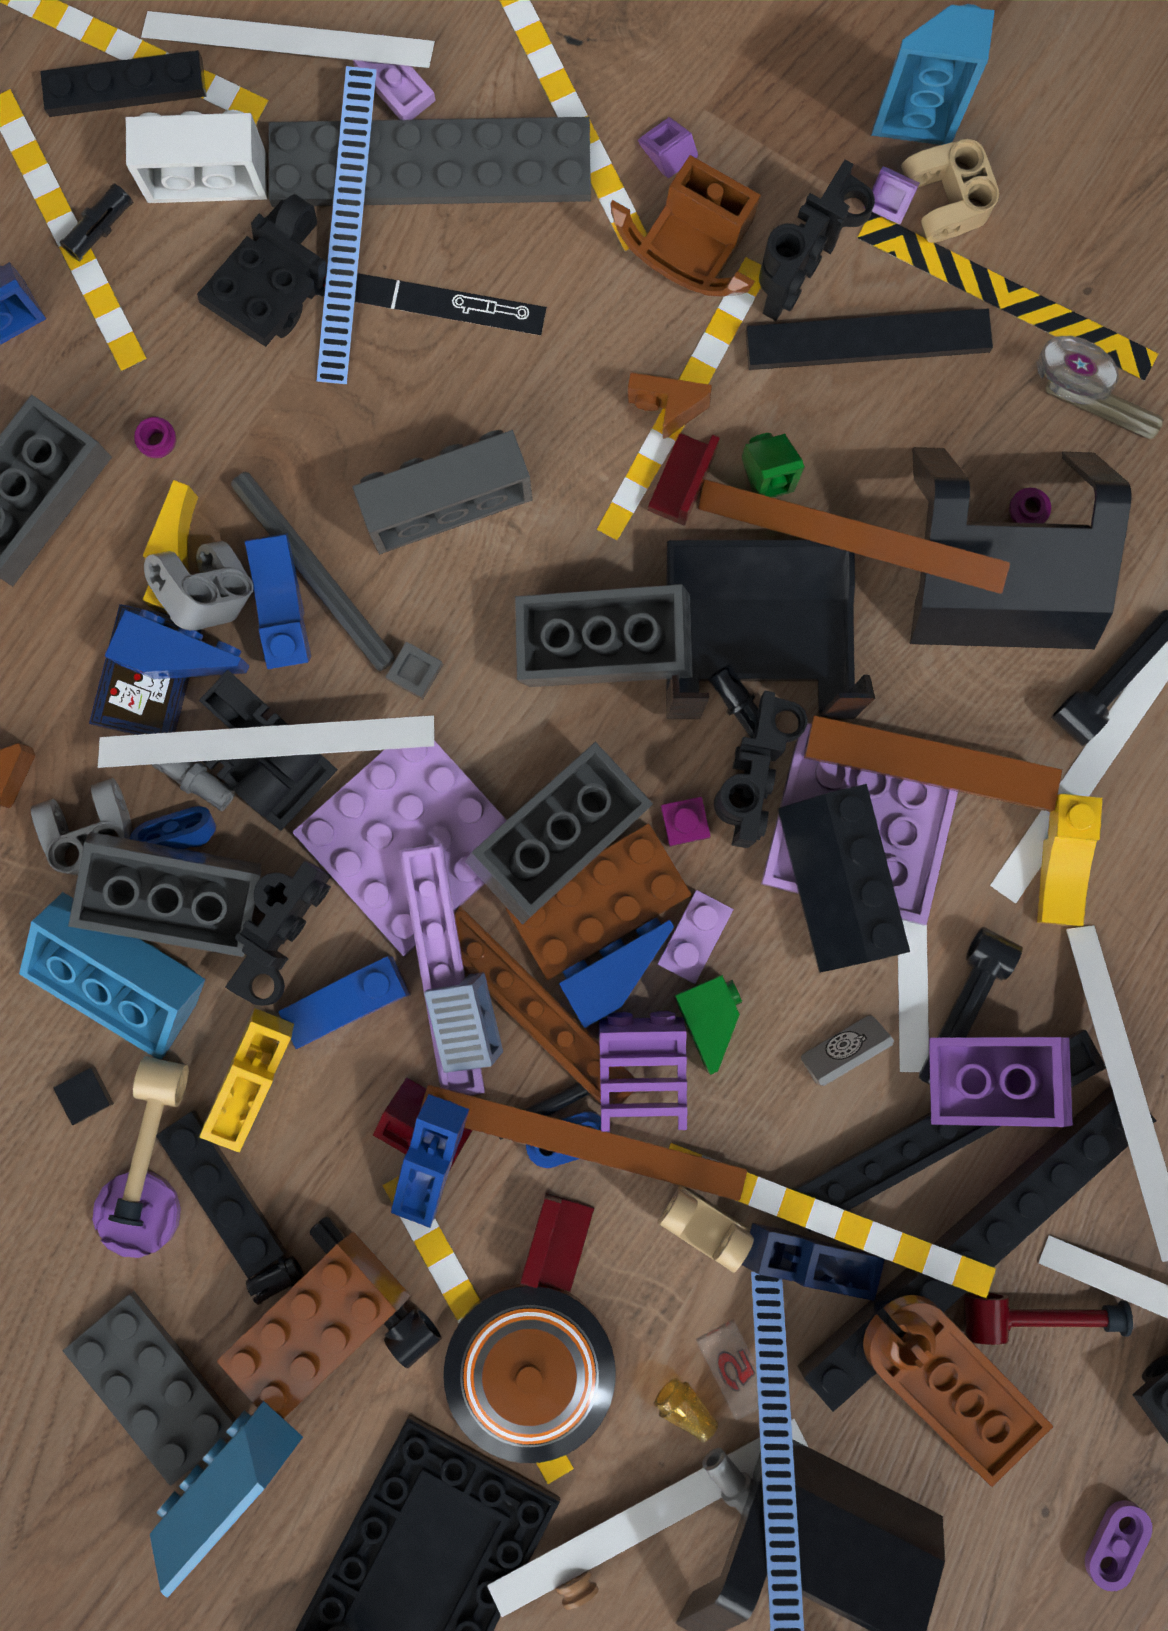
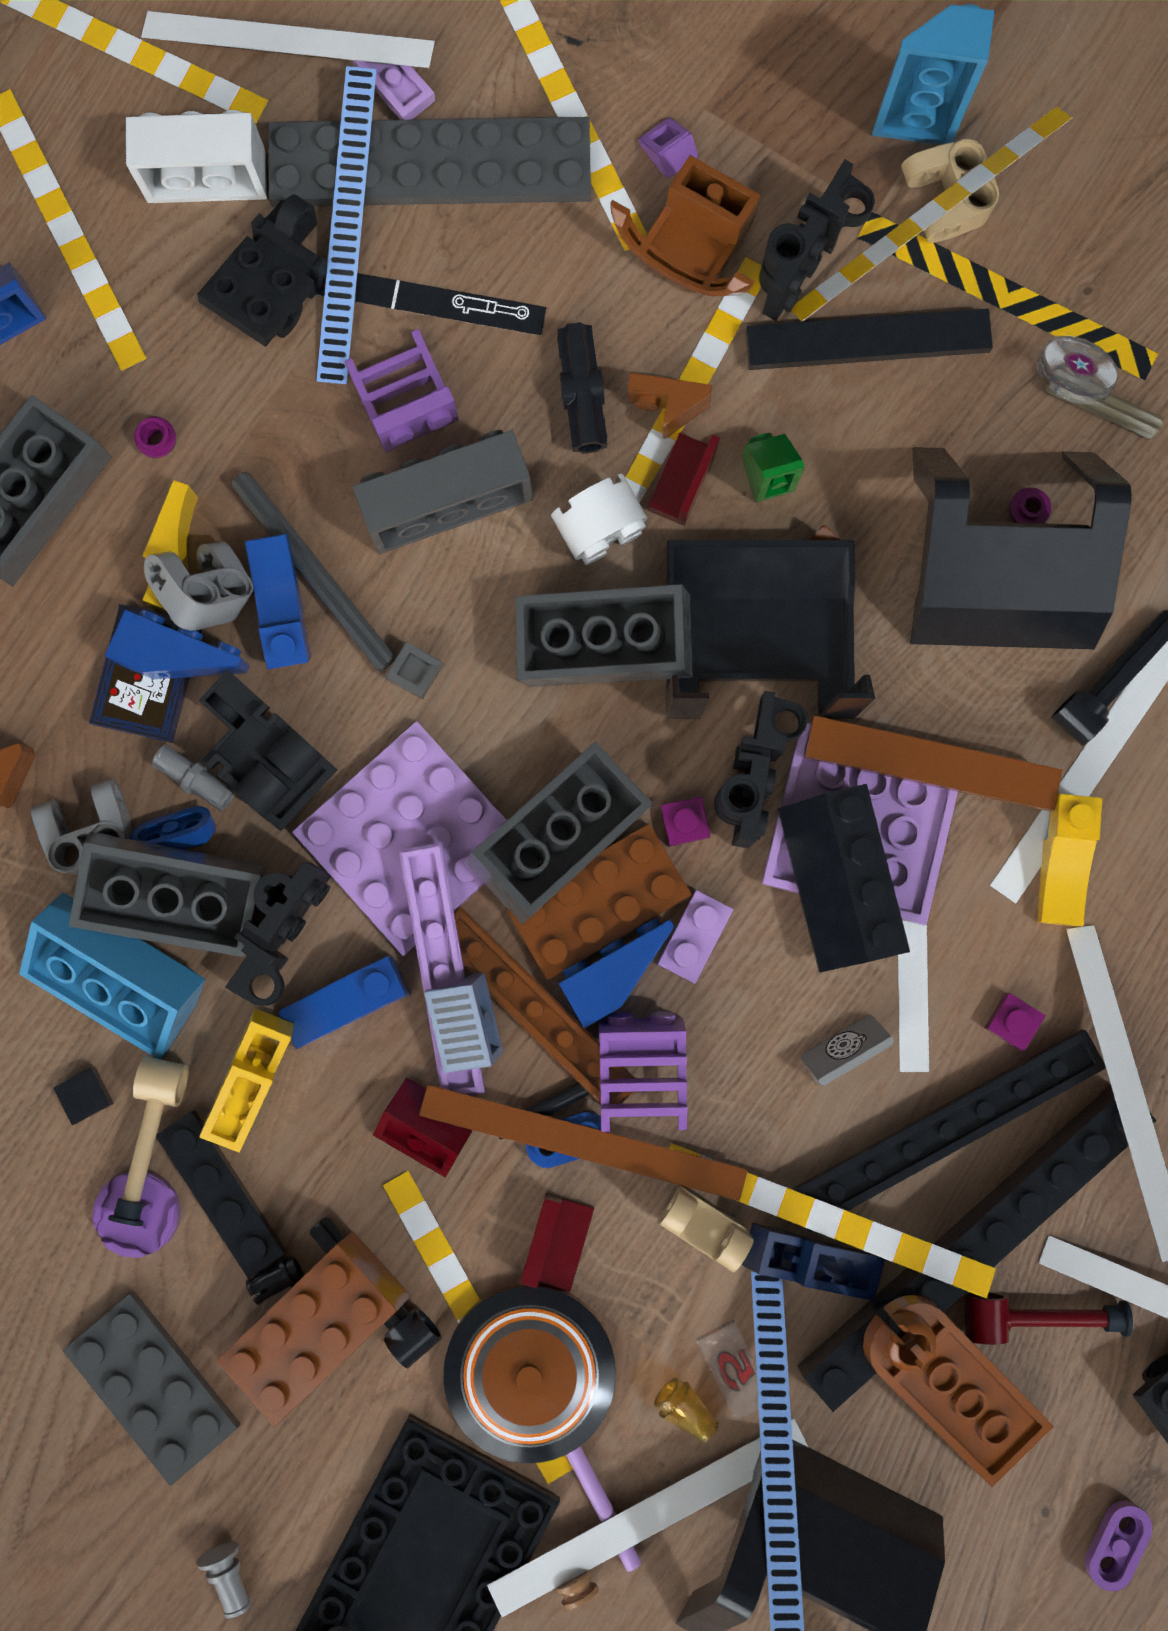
(115, 203): black pin -> none
(123, 83): black plate -> none
(219, 1493): dark azure slope -> none
(224, 1574): none -> light grey pin
(266, 741): white sticker -> none
(414, 417): none -> medium lavender plate
(429, 1160): blue slope -> none
(582, 388): none -> black piece
(599, 518): none -> white brick
(599, 1500): none -> lavender piece
(710, 1018): green slope -> none
(732, 1482): light grey pin -> none
(736, 697): black axle -> none
(855, 536): dark orange sticker -> none
(893, 194): medium lavender tile -> none
(930, 212): none -> sticker
(991, 959): black axle -> none
(1001, 1081): medium lavender slope -> none
(1015, 1021): none -> magenta plate

